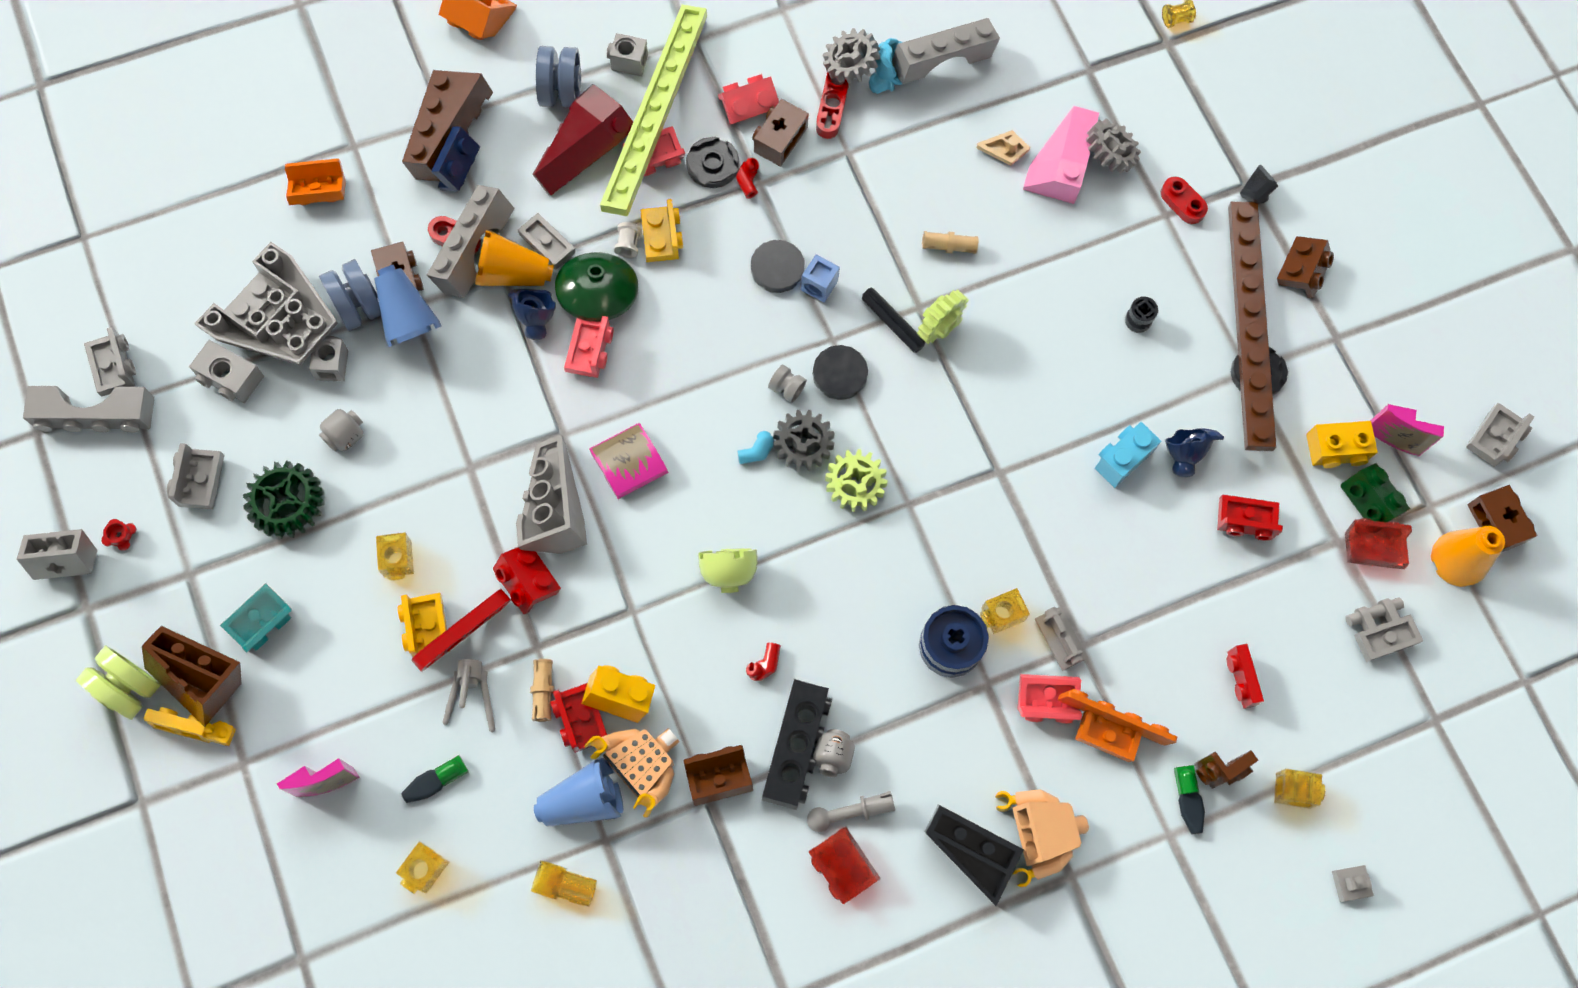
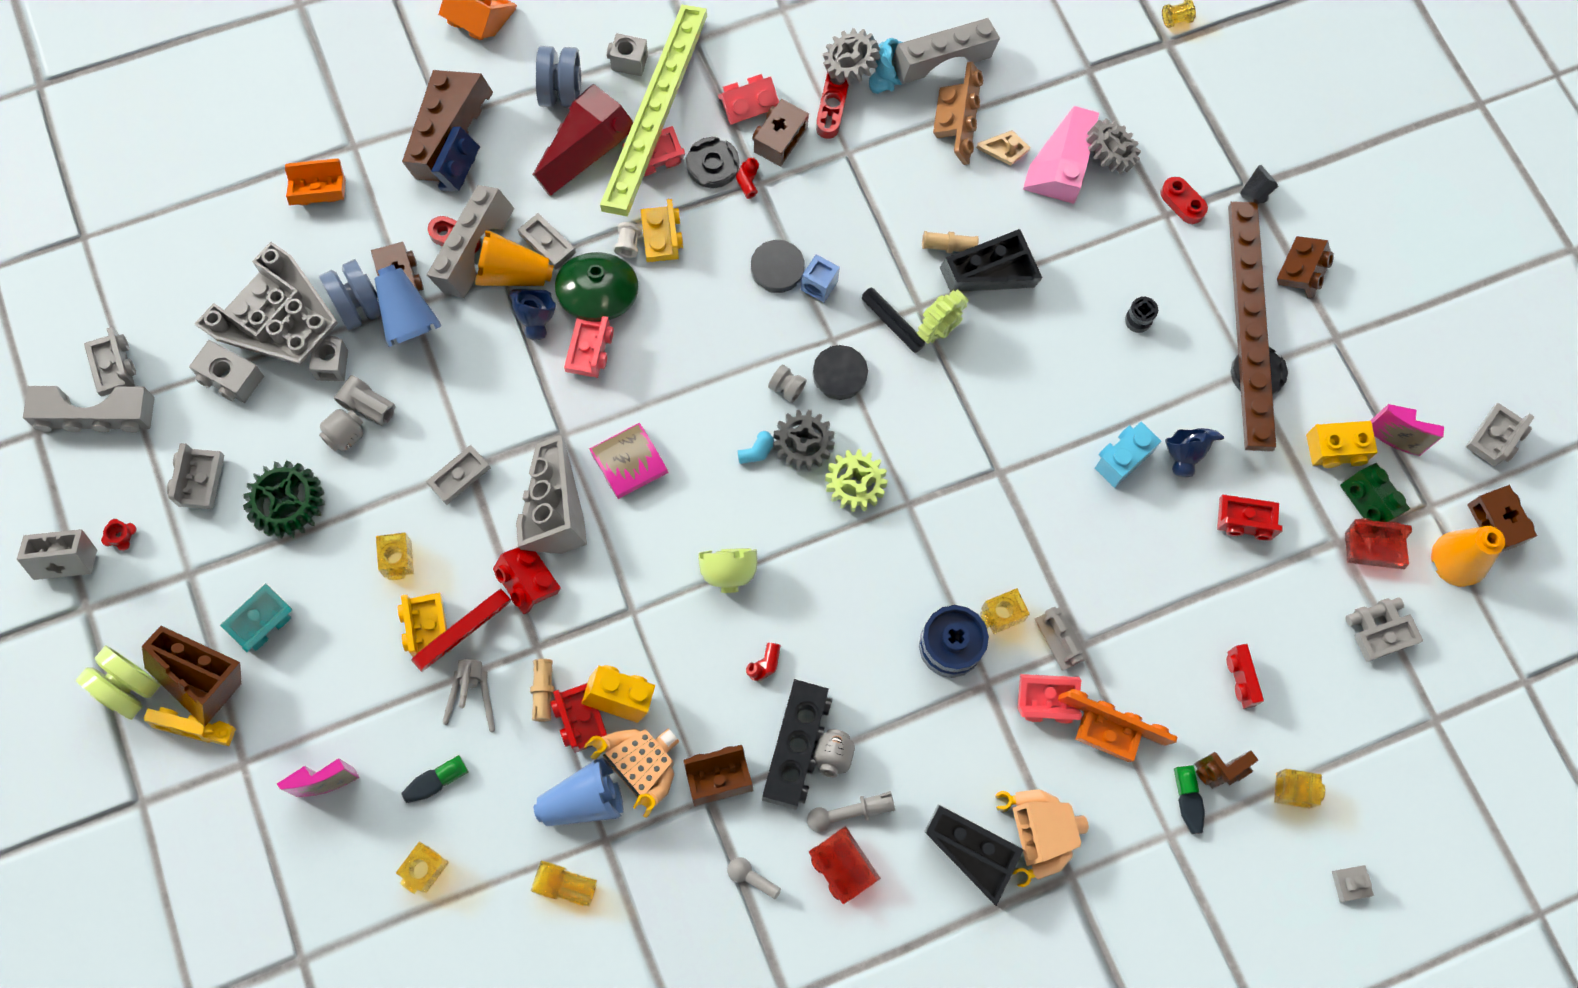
(359, 397): none -> light grey piece
(458, 474): none -> light grey plate
(741, 871): none -> light grey bar
(957, 112): none -> medium nougat bracket
(993, 266): none -> black wedge

